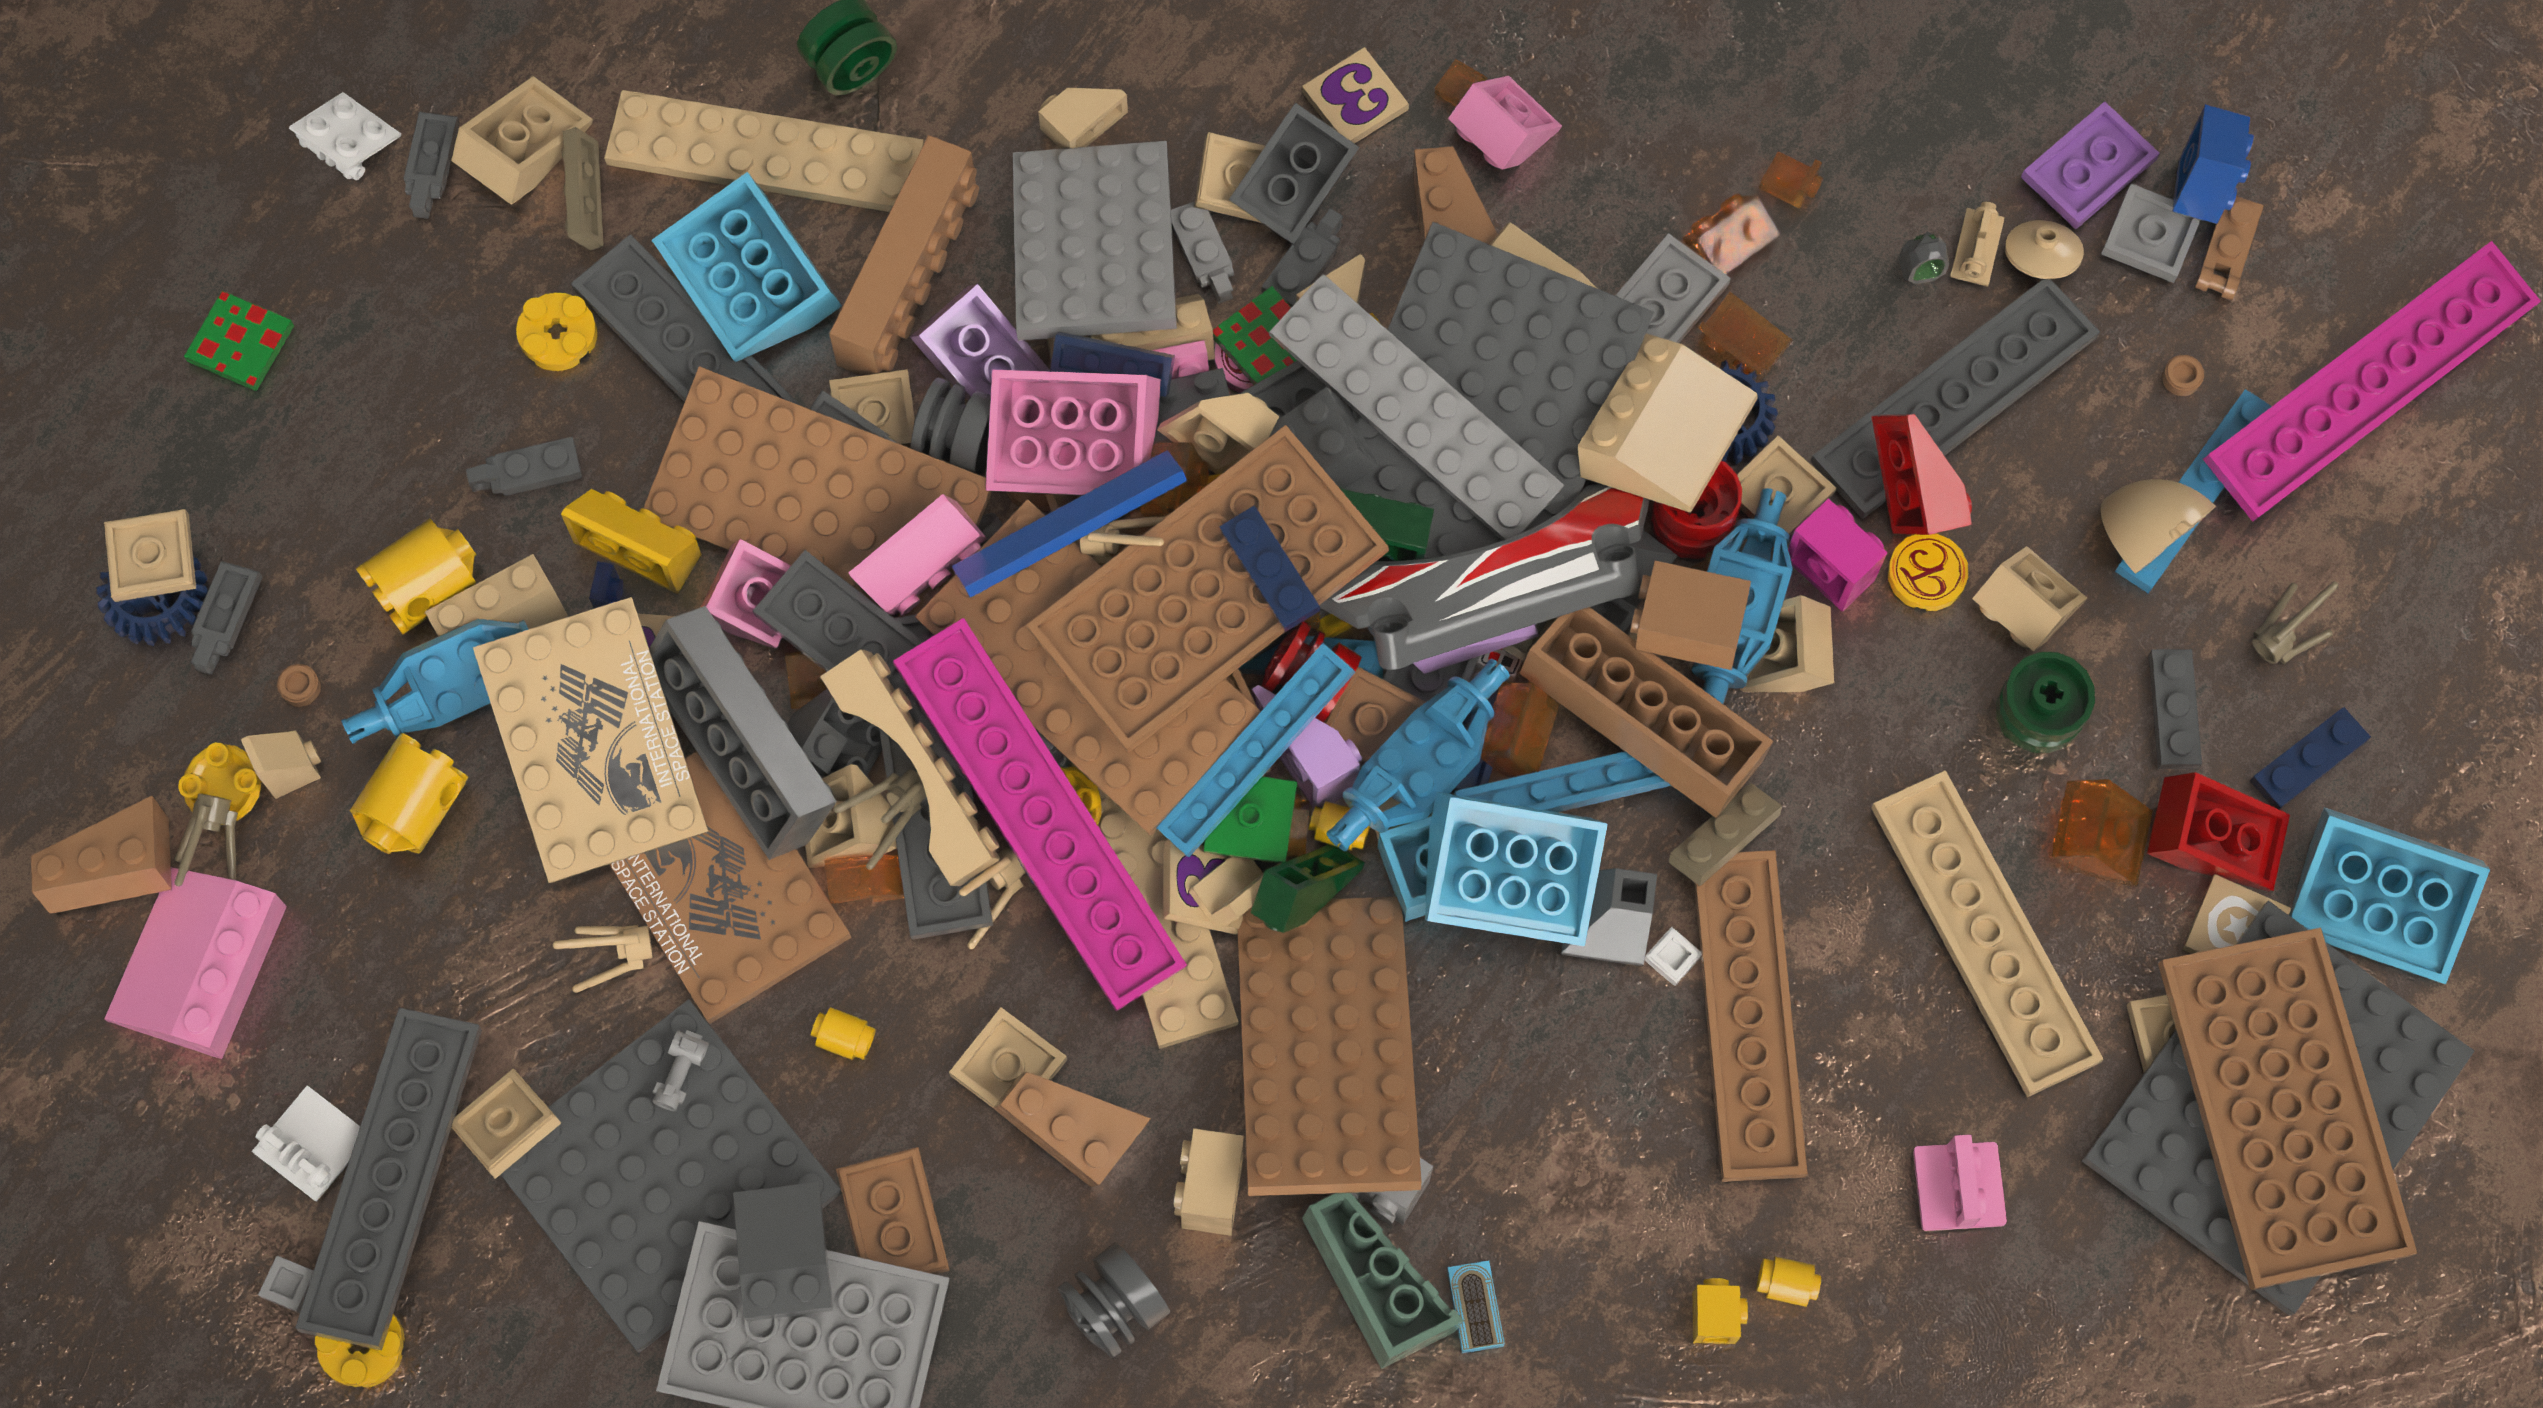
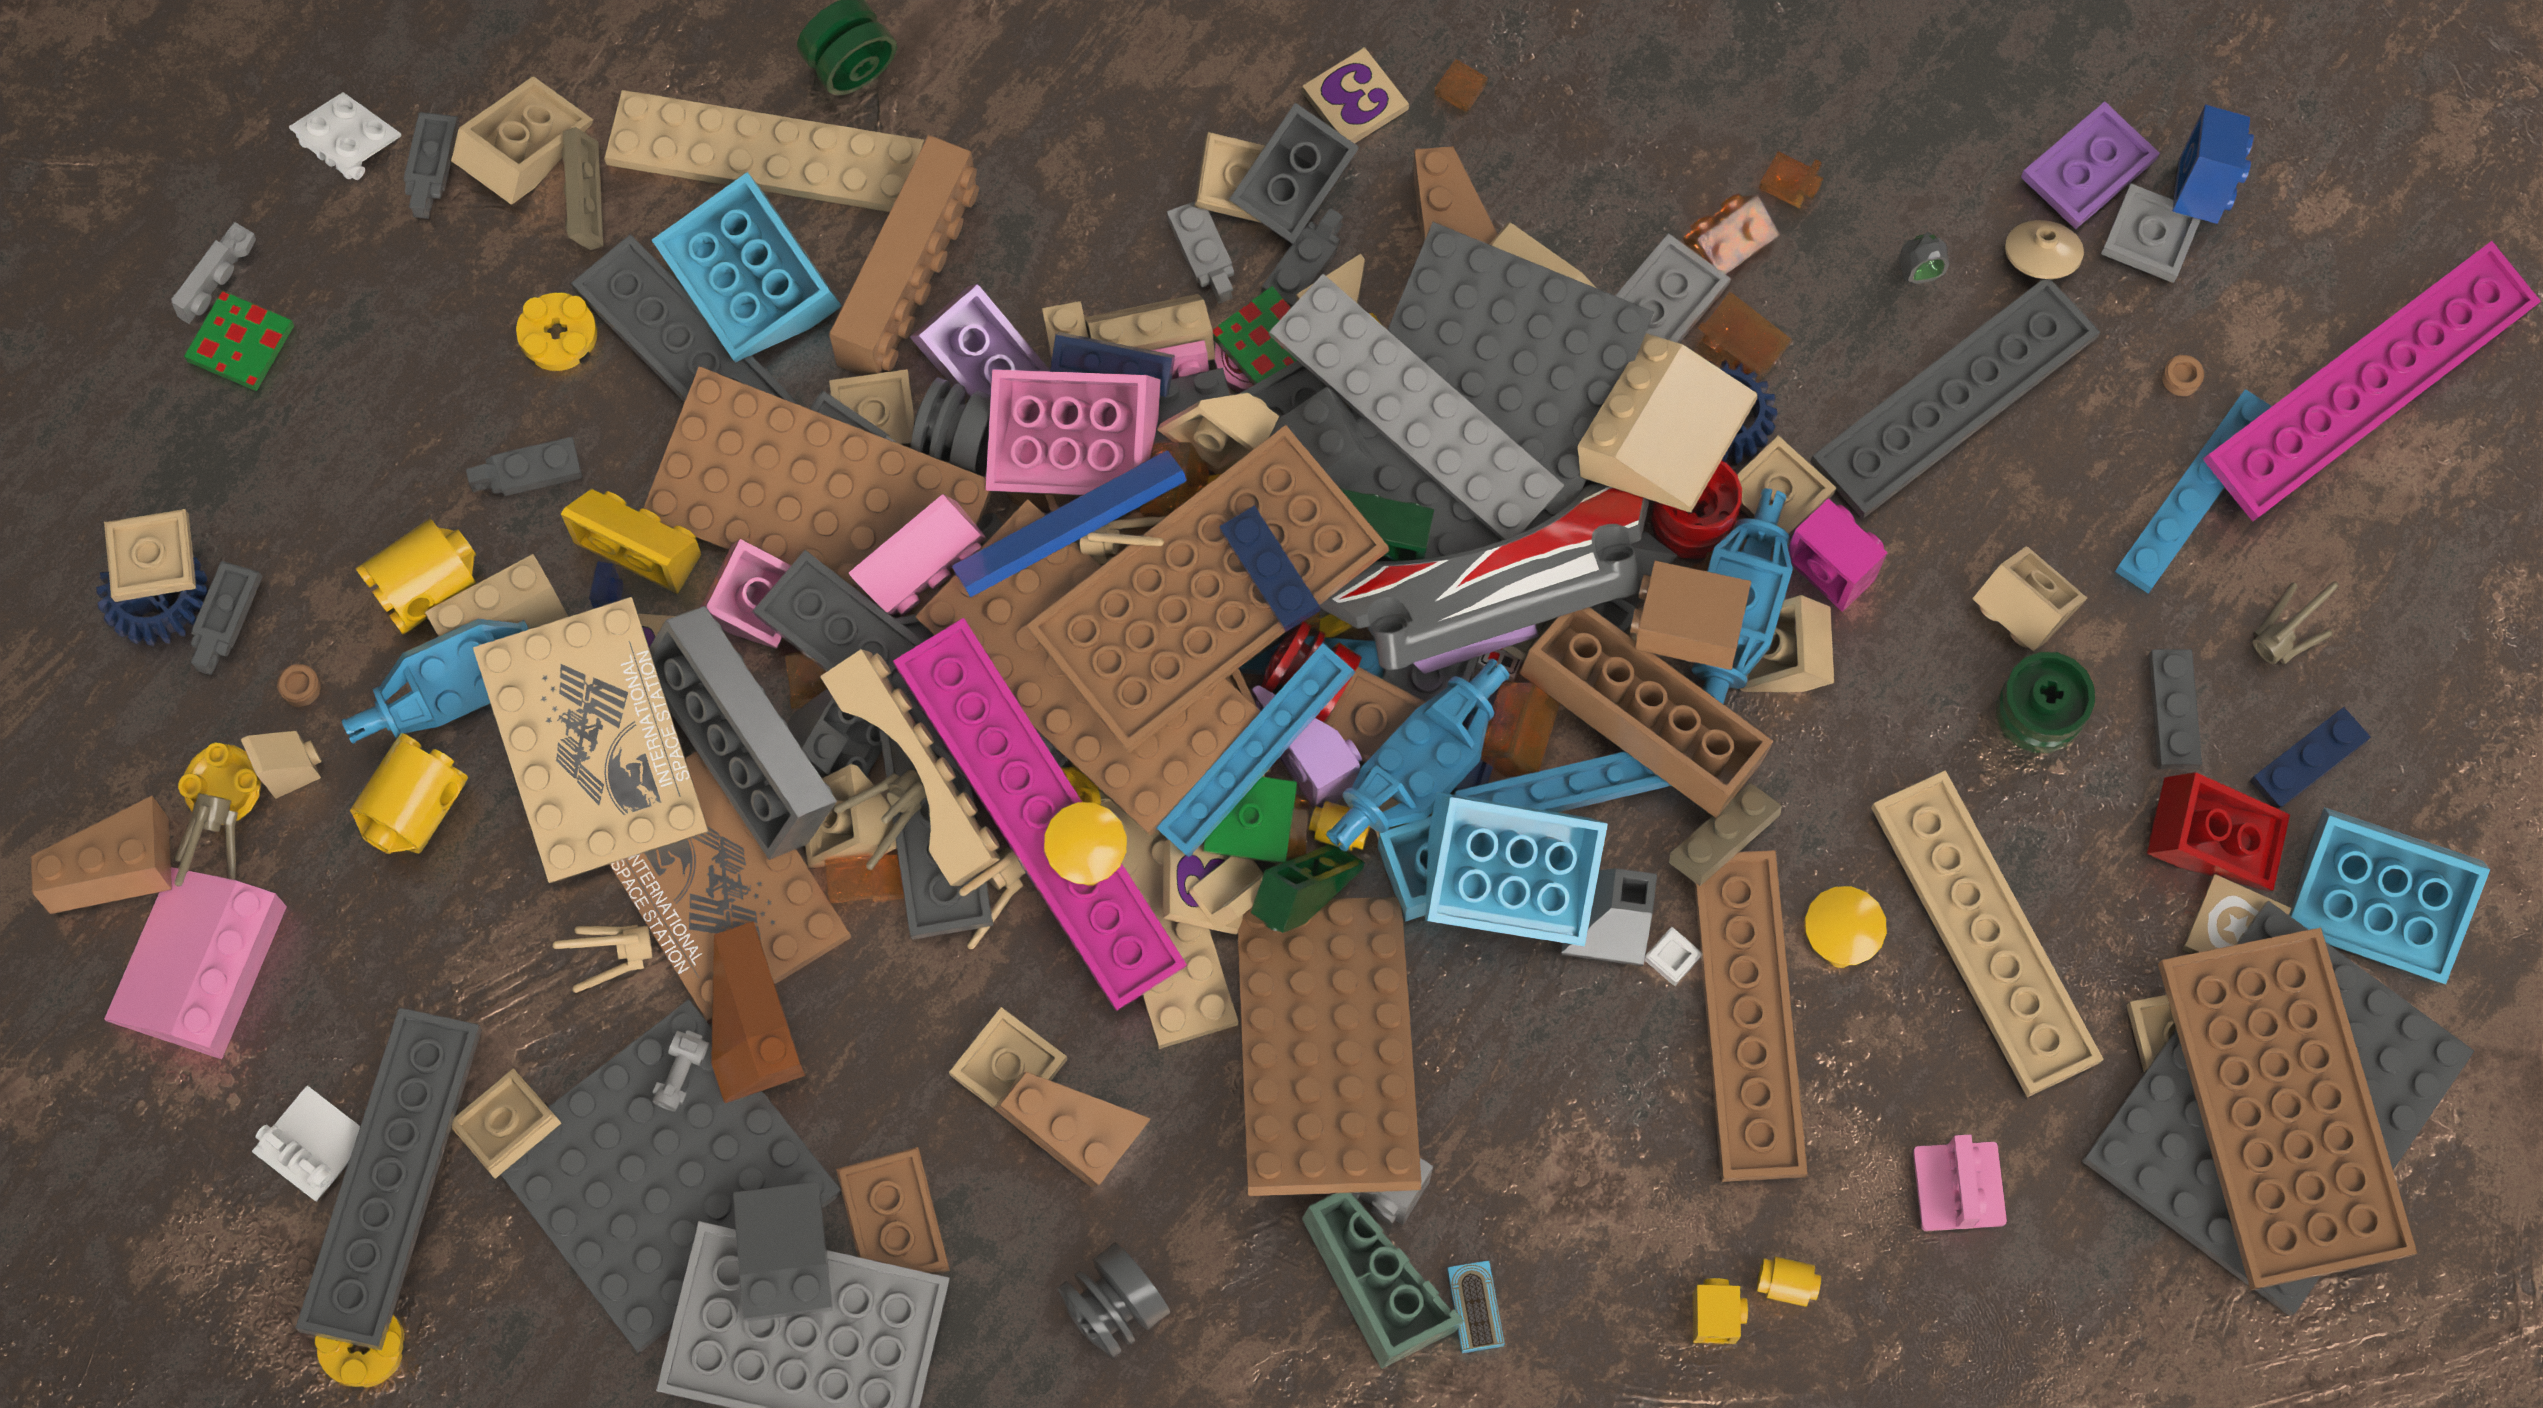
(212, 270): none -> light grey hinge
(286, 1284): light grey plate -> none
(748, 1021): none -> dark orange wedge
(843, 1034): yellow brick -> none
(1081, 115): tan slope -> none
(1085, 843): none -> yellow dish
(1093, 240): light grey plate -> none
(1211, 1183): tan brick -> none
(1503, 121): bright pink slope -> none
(1845, 926): none -> yellow dish
(1918, 480): red slope -> none
(1928, 572): yellow tile -> none
(1978, 244): tan hinge -> none
(2102, 831): clear orange slope -> none
(2150, 517): tan brick -> none
(2229, 248): medium nougat plate -> none

